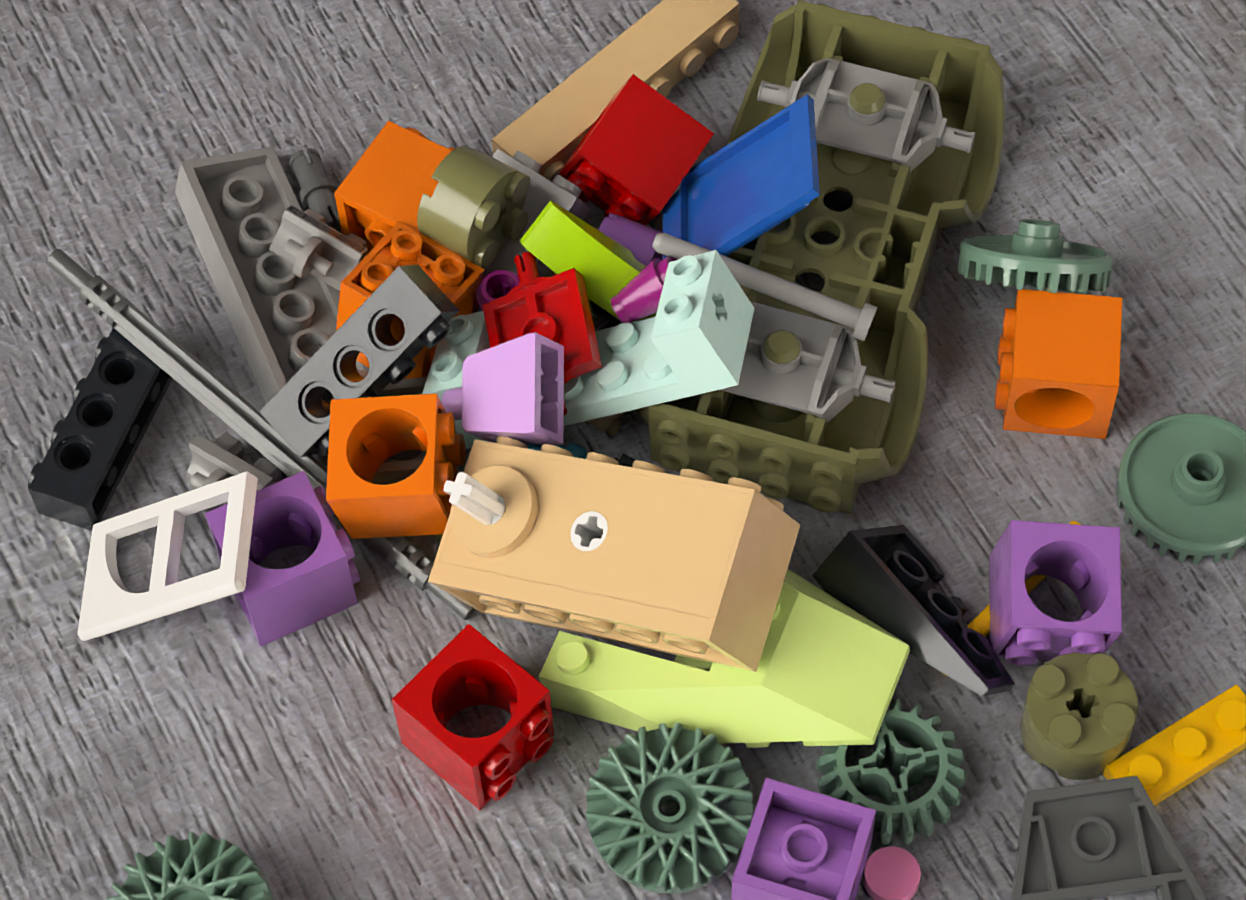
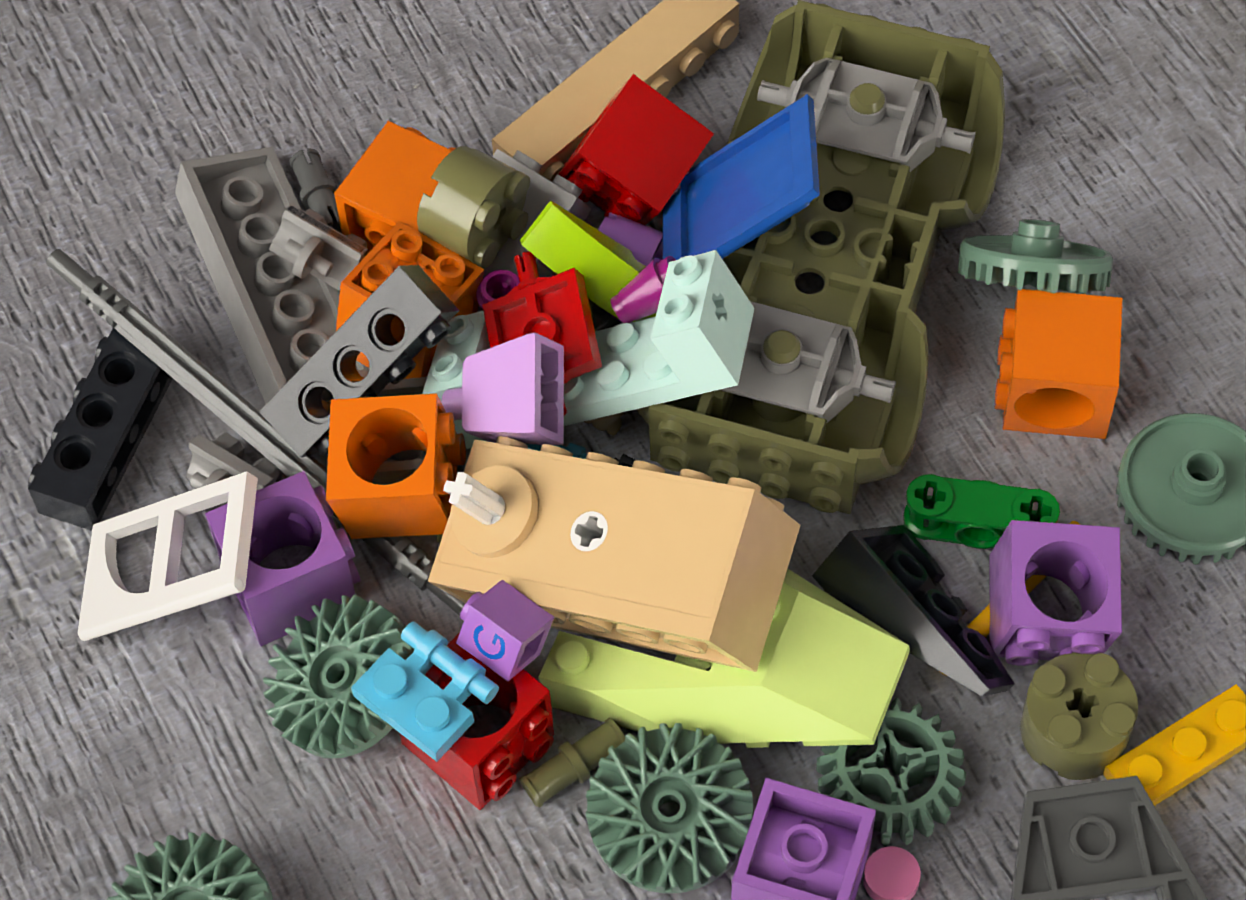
(319, 669): none -> sand green wheel
(415, 704): none -> medium azure plate
(503, 629): none -> medium lavender brick
(571, 763): none -> olive pin
(778, 288): light grey bar -> none
(972, 511): none -> green piece

